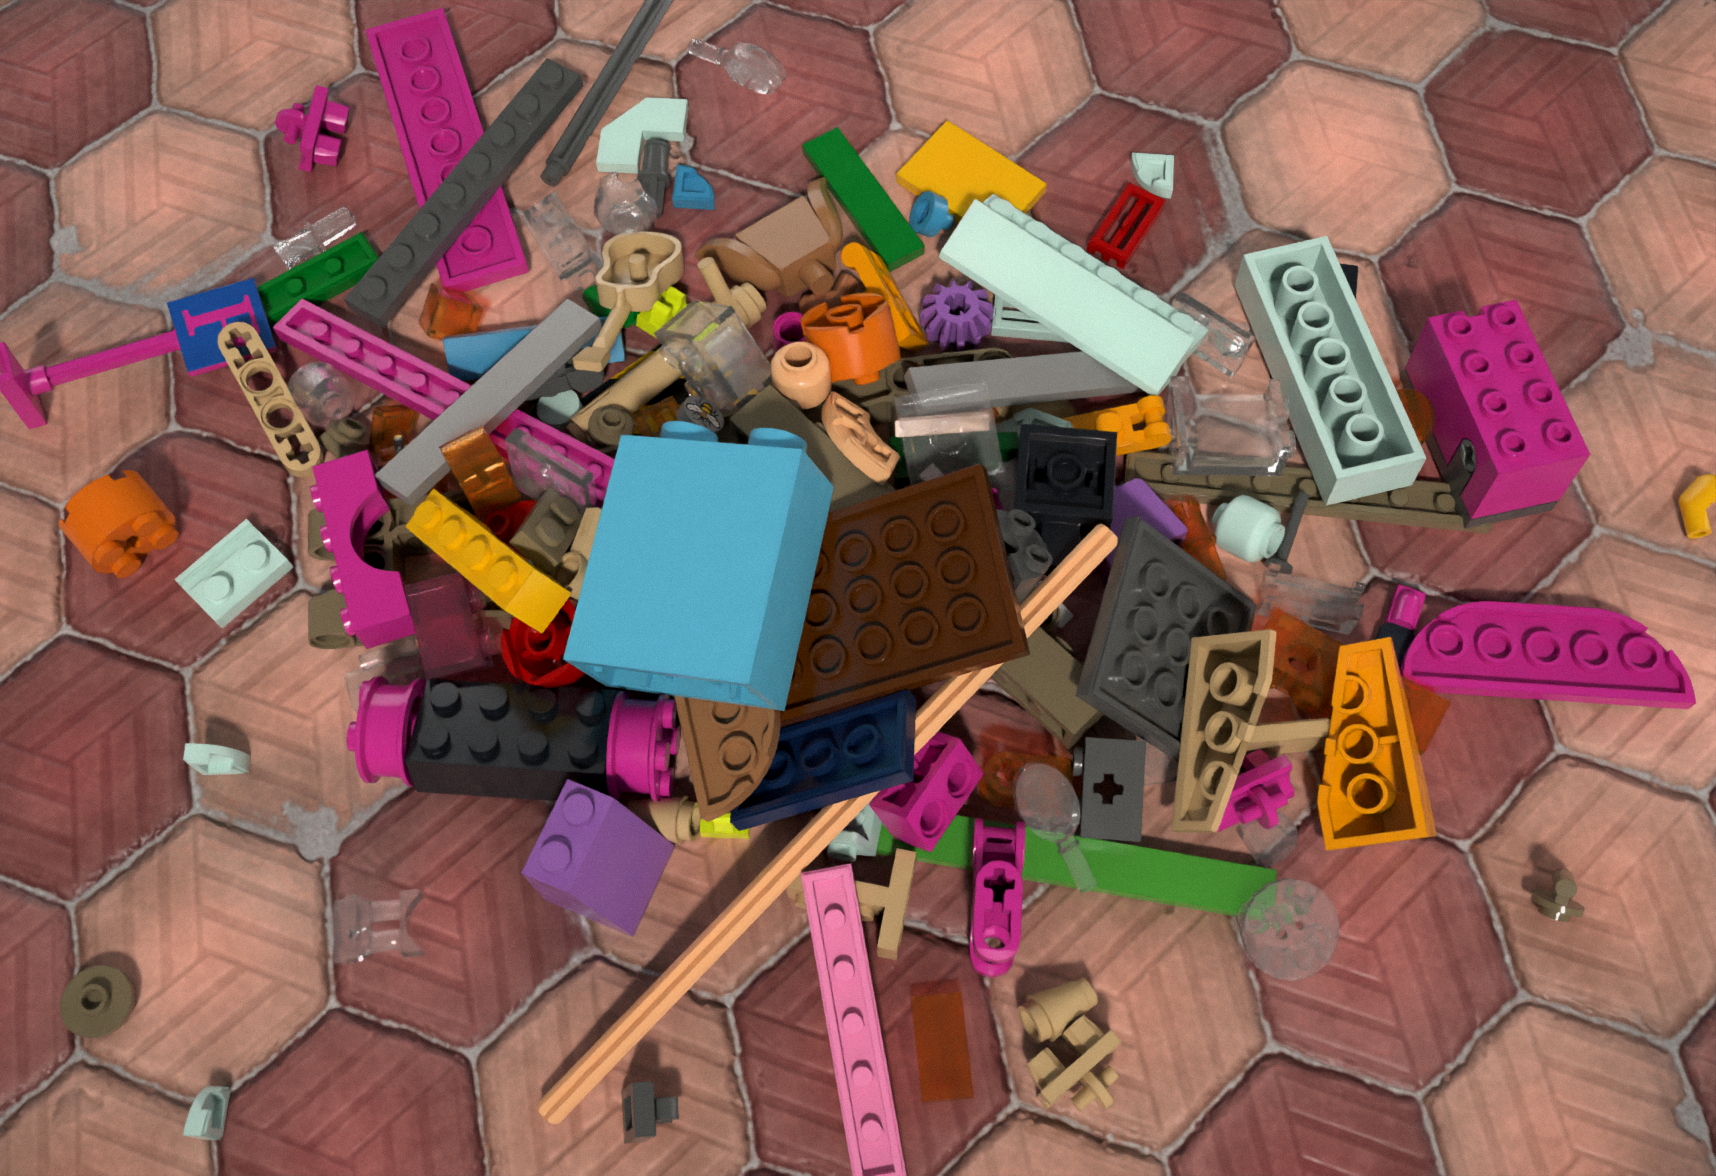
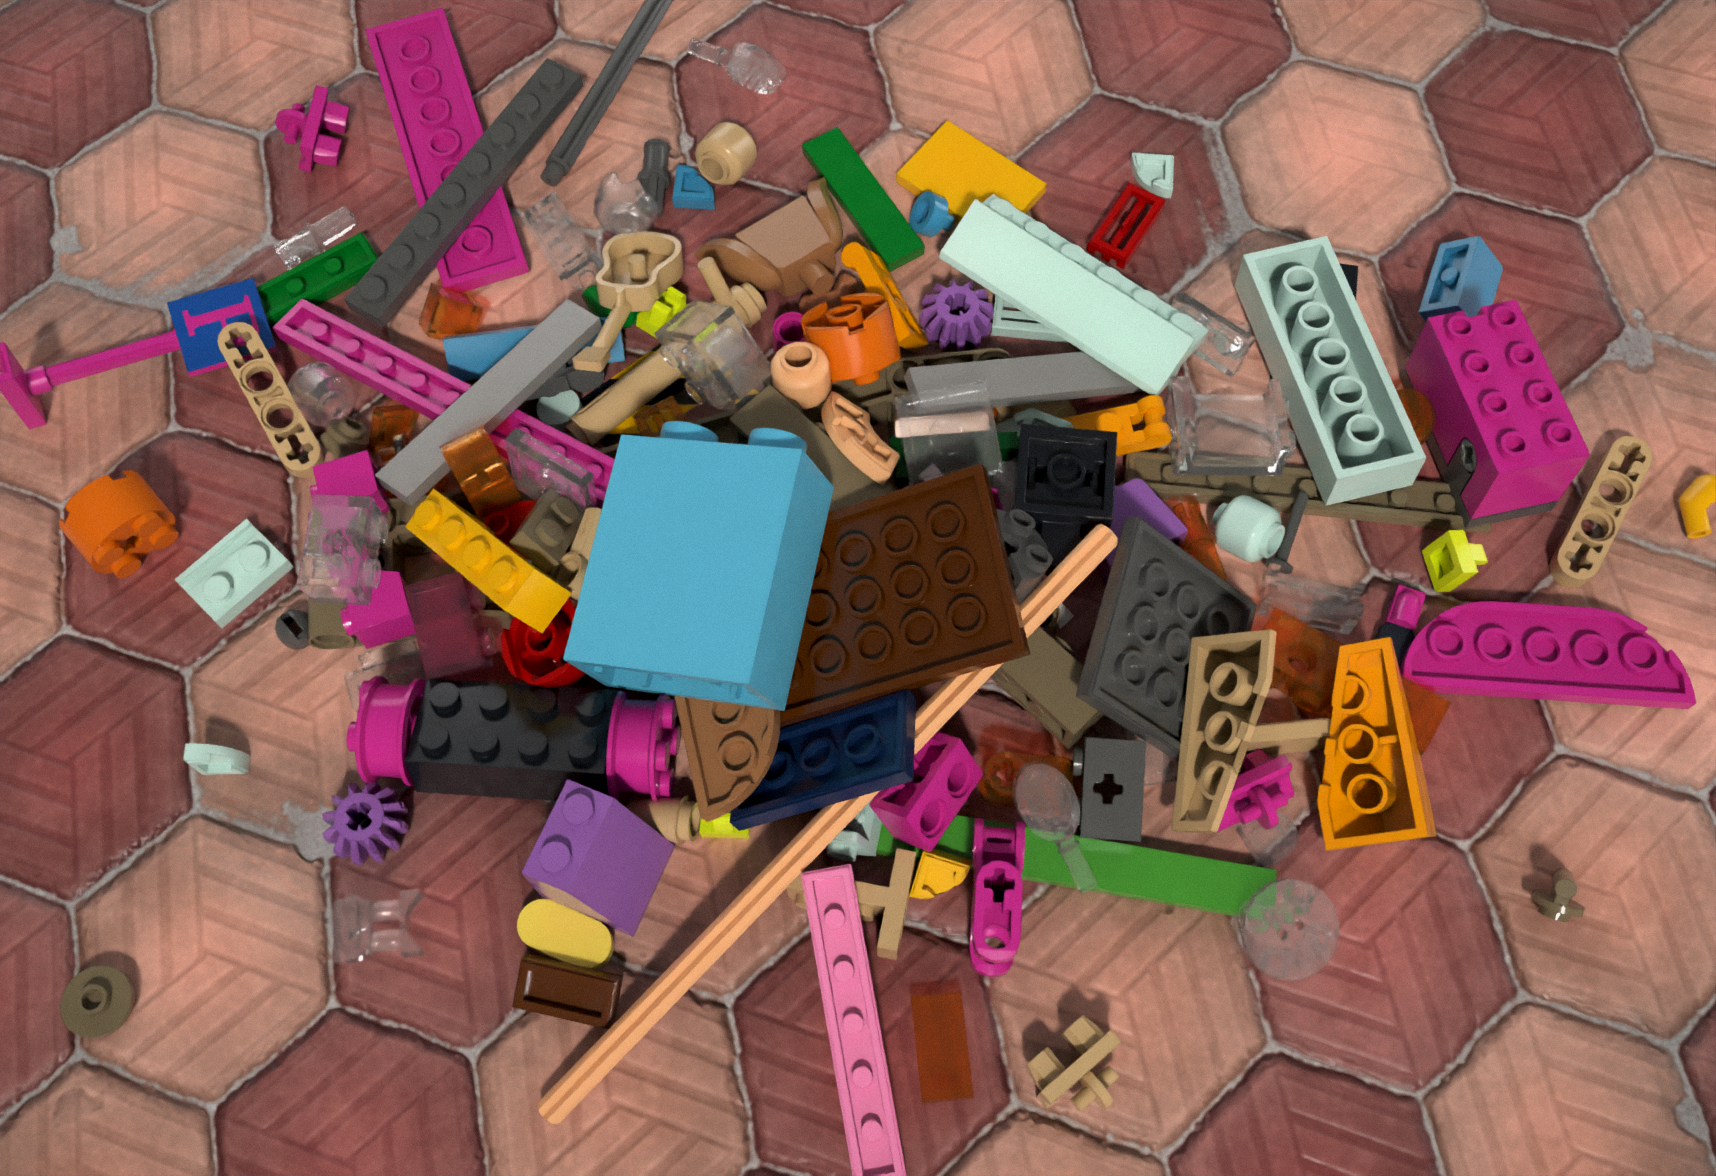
(208, 1114): light aqua tile -> none
(284, 632): none -> dark grey hinge
(342, 550): none -> clear brick
(351, 837): none -> medium lavender gear
(565, 934): none -> light yellow tile
(567, 991): none -> reddish brown tile
(607, 426): dark tan plate -> none
(624, 137): light aqua tile -> none
(643, 1112): dark grey tile -> none
(701, 412): tile -> none
(725, 153): none -> tan head
(938, 873): none -> yellow tile
(1056, 1009): tan cone -> none
(1452, 560): none -> neon yellow tile
(1461, 278): none -> dark azure panel
(1605, 513): none -> tan beam

